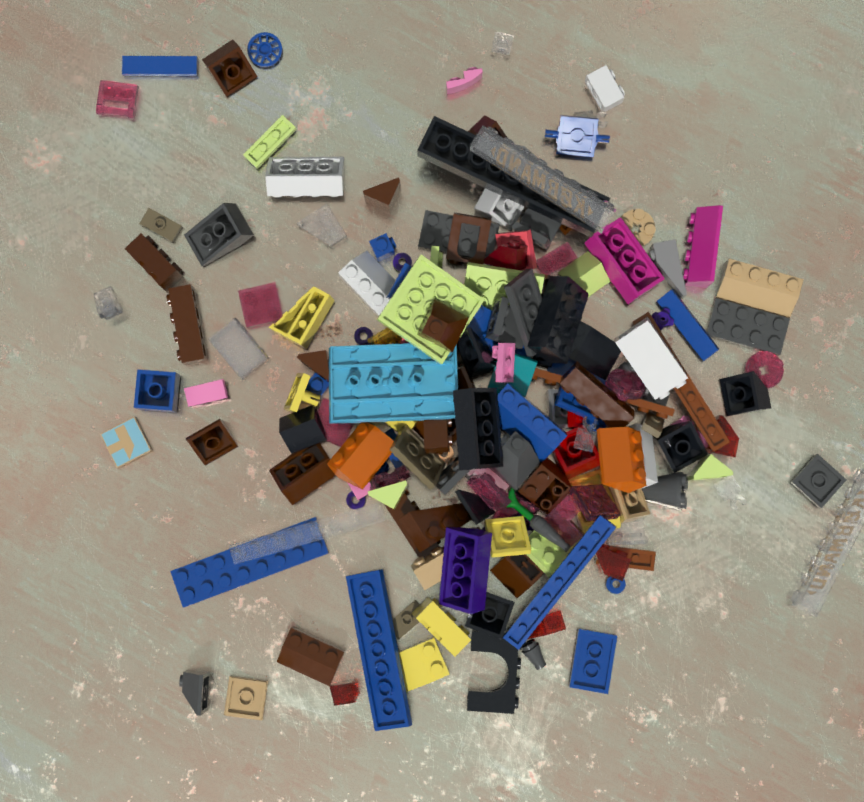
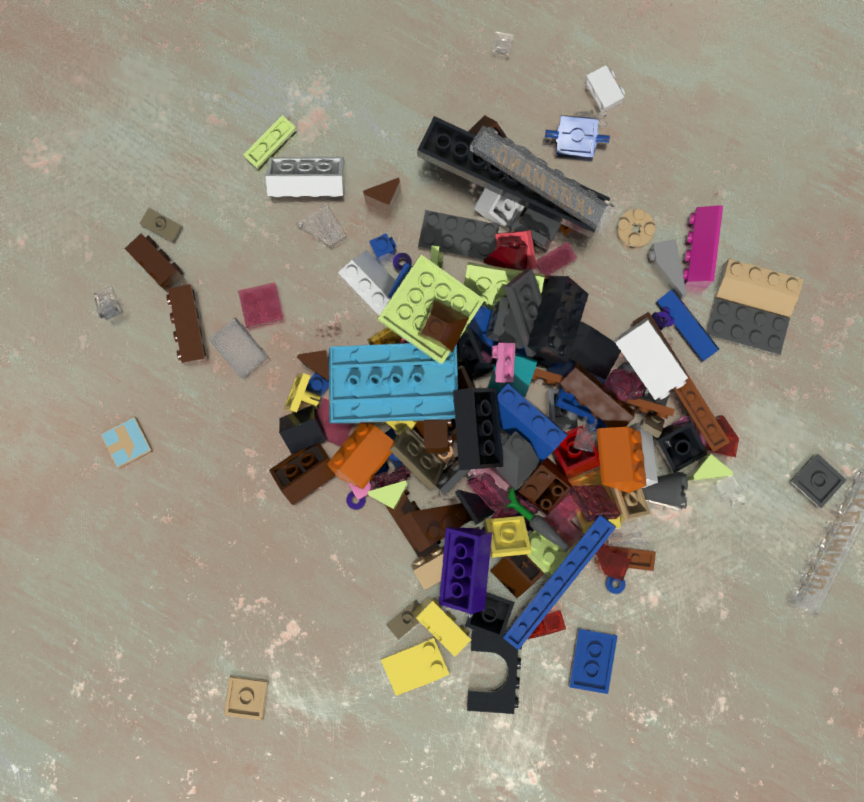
(117, 93): clear pink plate -> none
(156, 391): blue brick -> none
(159, 65): blue tile -> none
(196, 689): dark grey slope -> none
(206, 392): bright pink slope -> none
(212, 441): reddish brown slope -> none
(218, 233): dark grey slope -> none
(219, 574): blue plate -> none
(229, 67): reddish brown slope -> none
(264, 49): blue wheel -> none
(304, 318): light yellow wedge -> none
(307, 533): clear brick -> none
(310, 655): reddish brown slope -> none
(345, 692): clear red slope -> none
(359, 331): dark purple plate -> none
(379, 650): blue plate -> none
(470, 77): bright pink slope -> none
(479, 256): reddish brown panel -> none
(533, 653): dark grey cone -> none
(574, 420): red plate -> none
(587, 273): yellowish green slope -> none
(624, 260): dark pink slope -> none
(744, 394): black slope -> none
(773, 364): clear pink plate -> none

